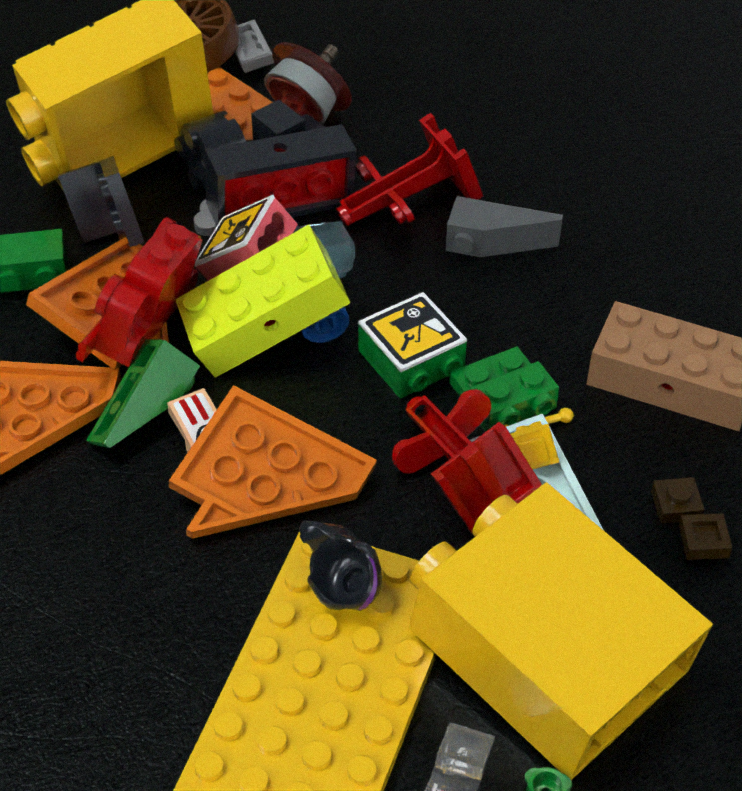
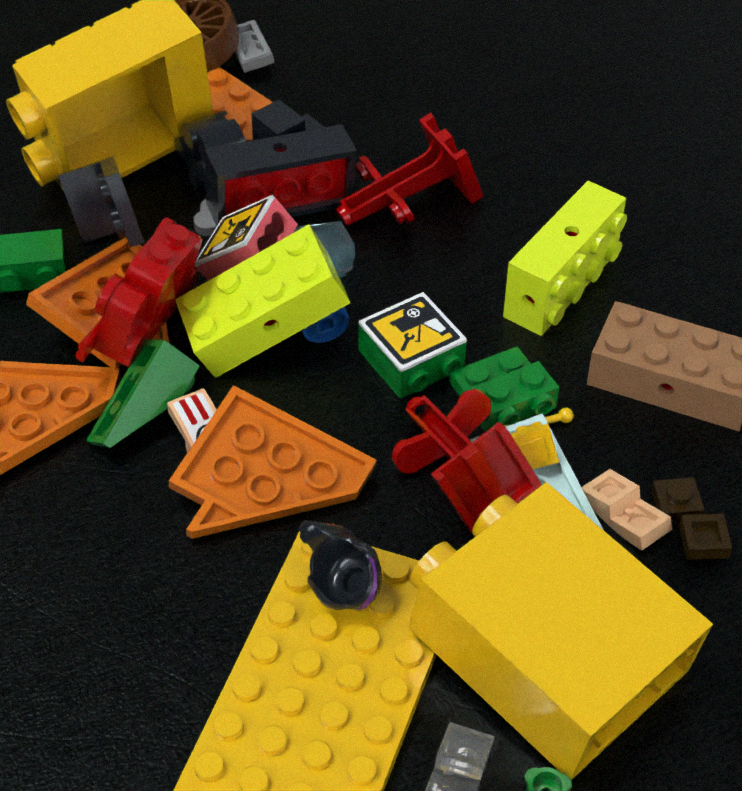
(307, 81): clear red piece -> none
(497, 229): dark grey slope -> none
(564, 258): none -> neon yellow brick
(620, 506): none -> light nougat slope

